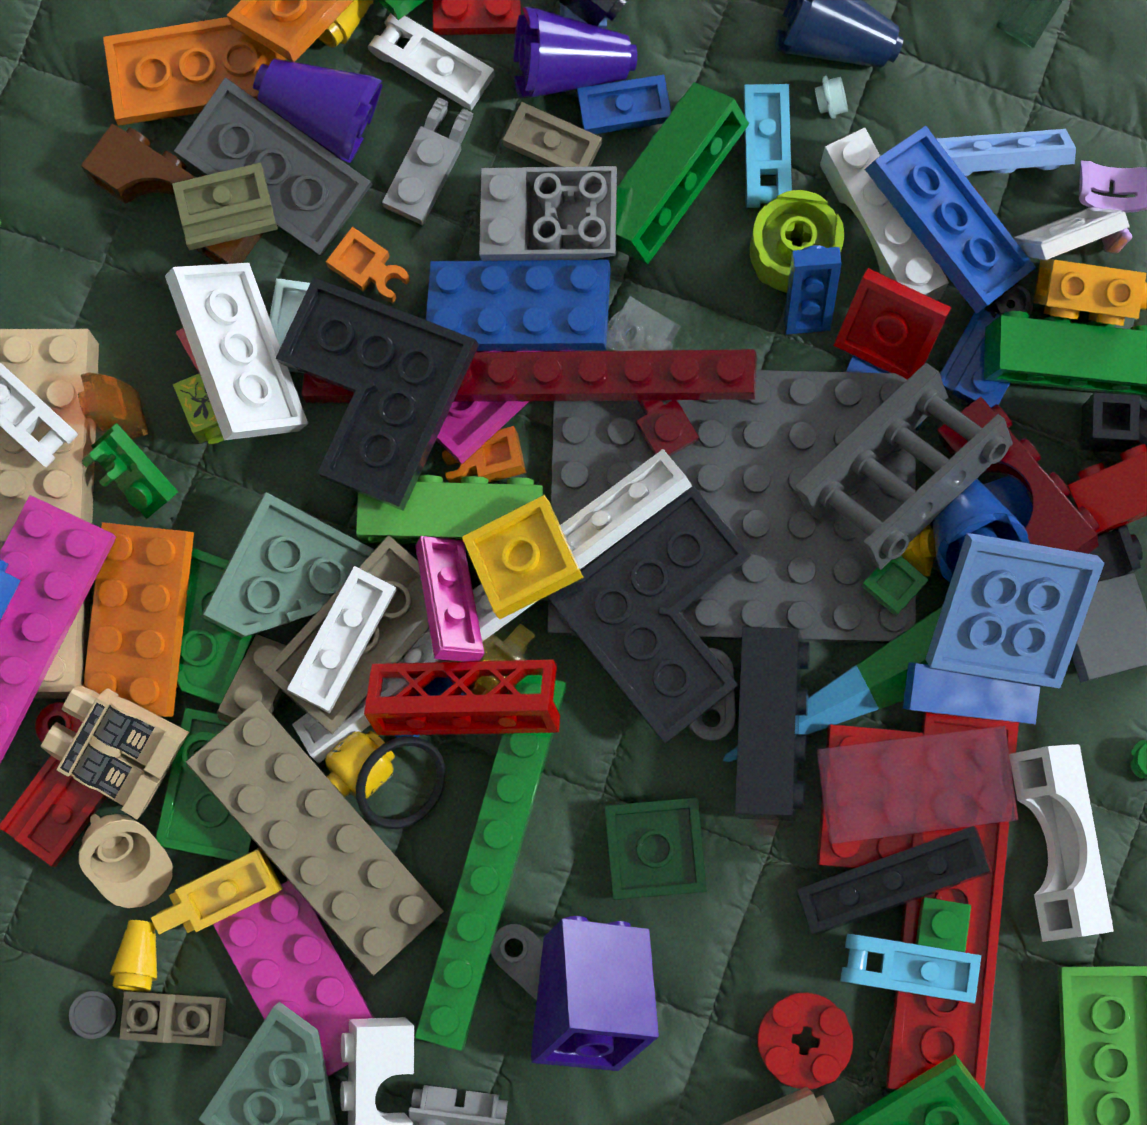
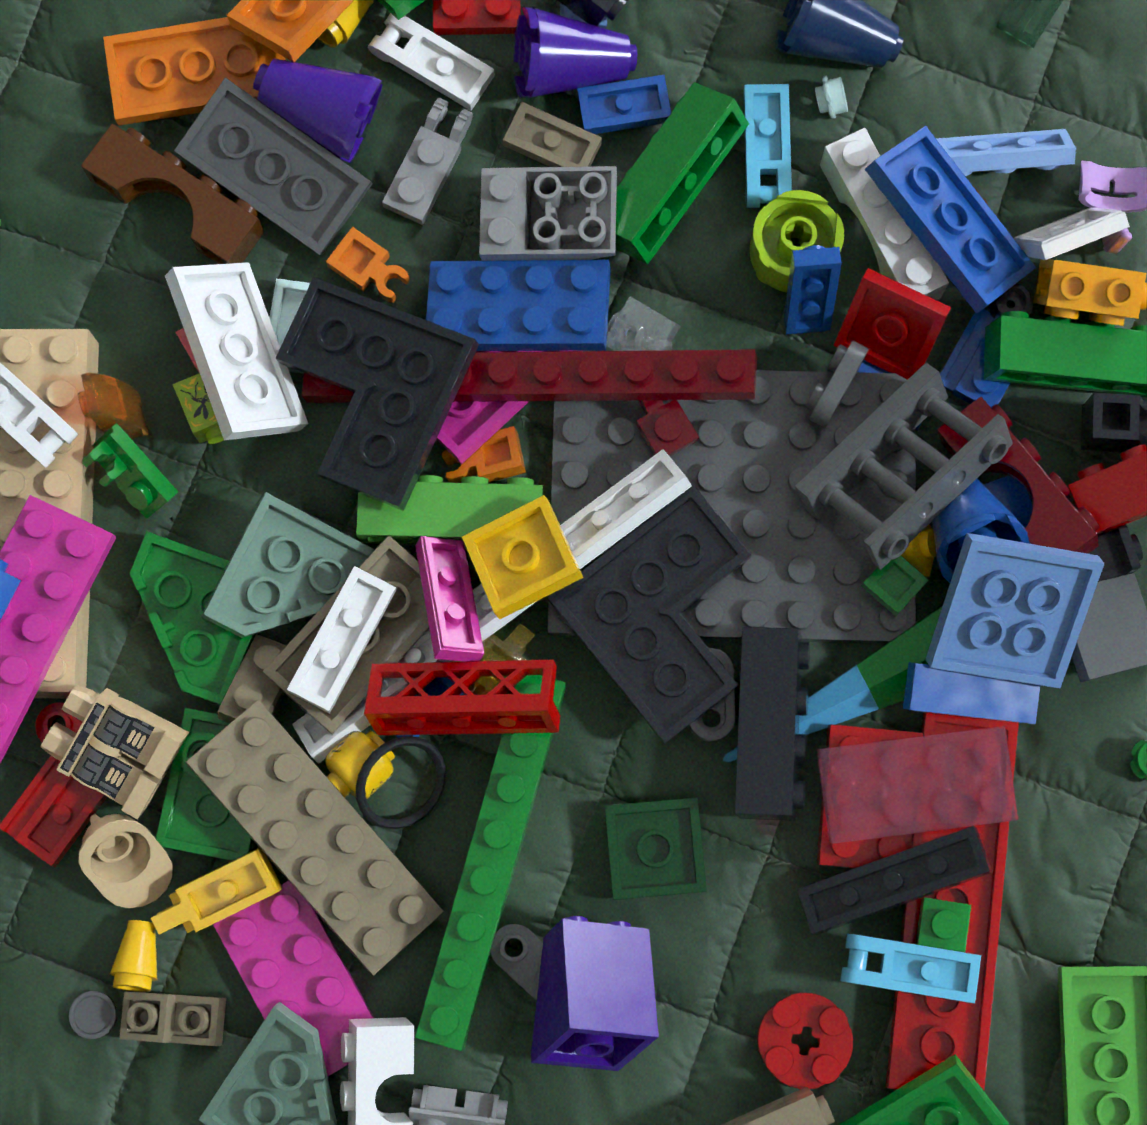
(140, 616): orange plate -> none
(224, 206): olive plate -> none
(845, 366): none -> dark grey plate
(1074, 889): white arch -> none

